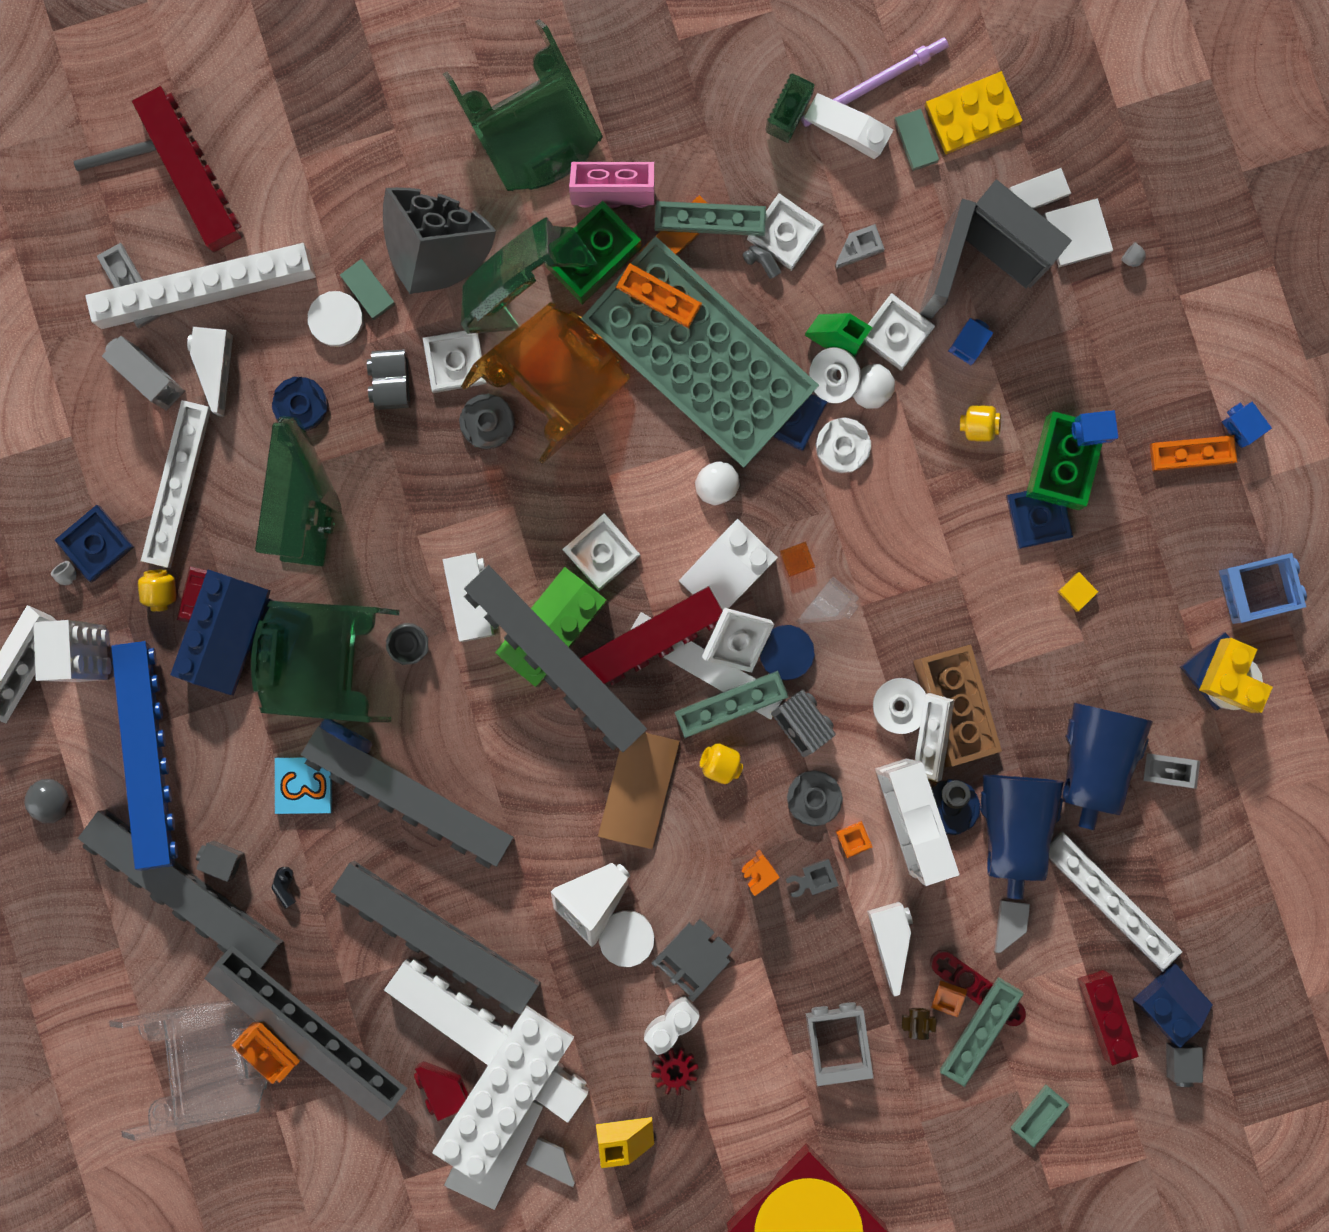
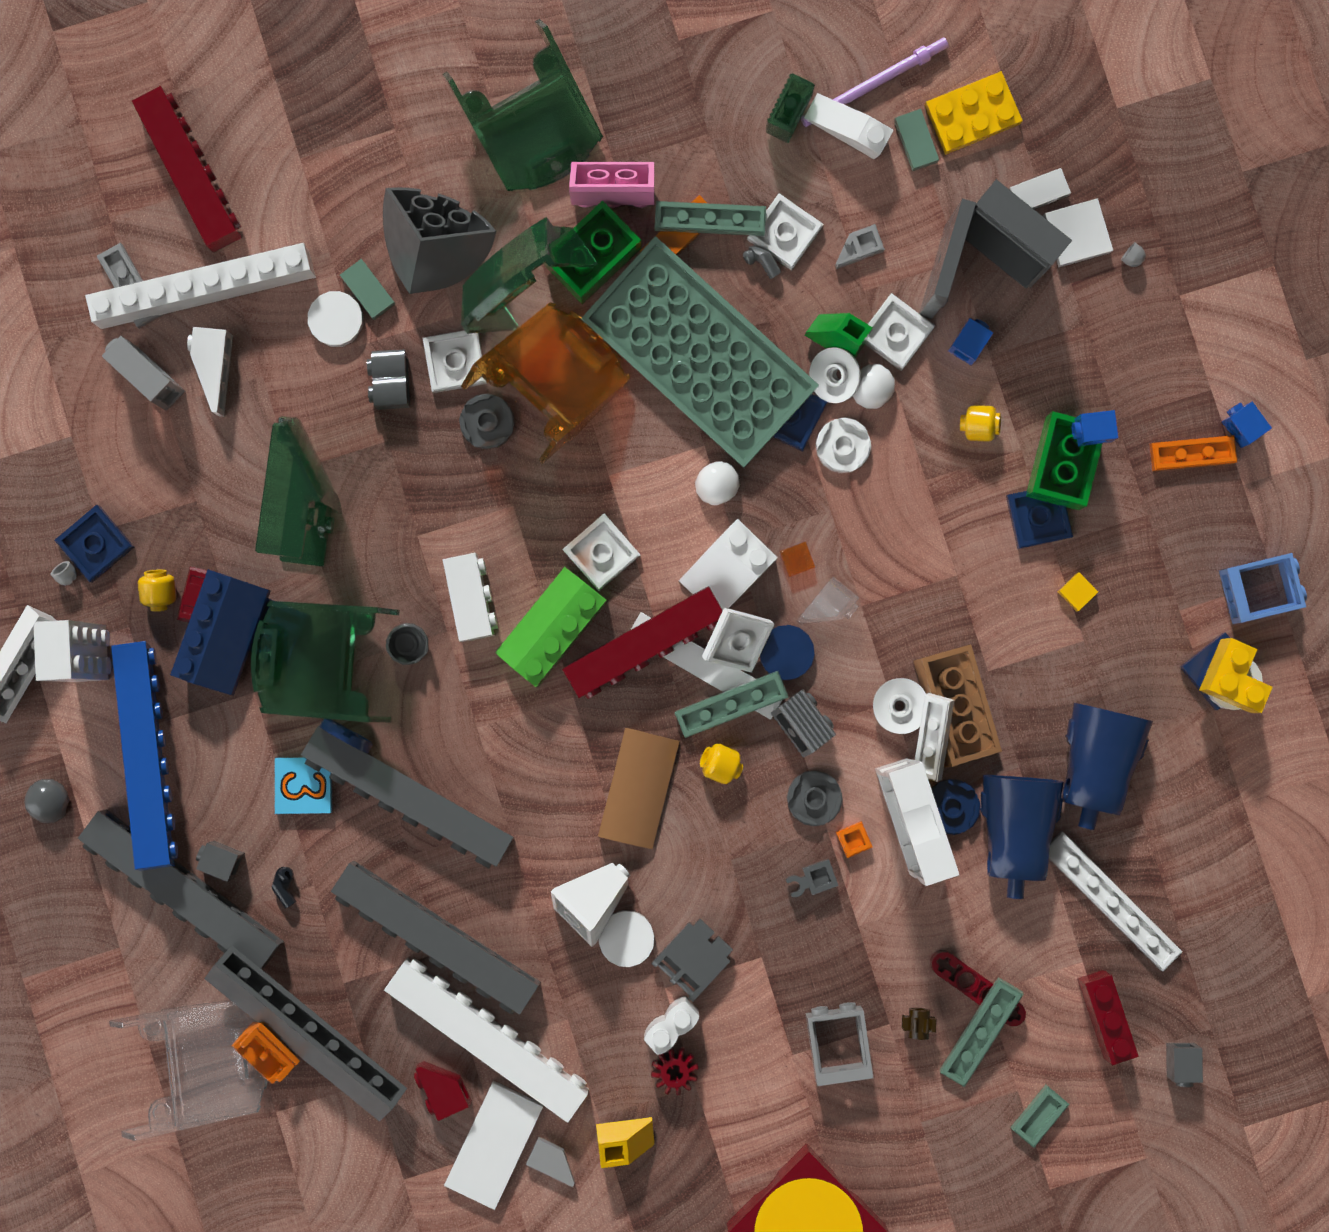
(114, 155): dark grey bar -> none
(176, 484): white plate -> none
(301, 399): dark blue tile -> none
(503, 1094): white plate -> none
(555, 658): dark grey brick -> none
(659, 295): orange tile -> none
(761, 872): orange hinge -> none
(892, 938): white slope -> none
(949, 998): orange tile -> none
(956, 794): dark grey plate -> none
(1011, 923): light grey tile -> none
(1172, 770): light grey slope -> none
(1174, 1005): dark blue slope -> none

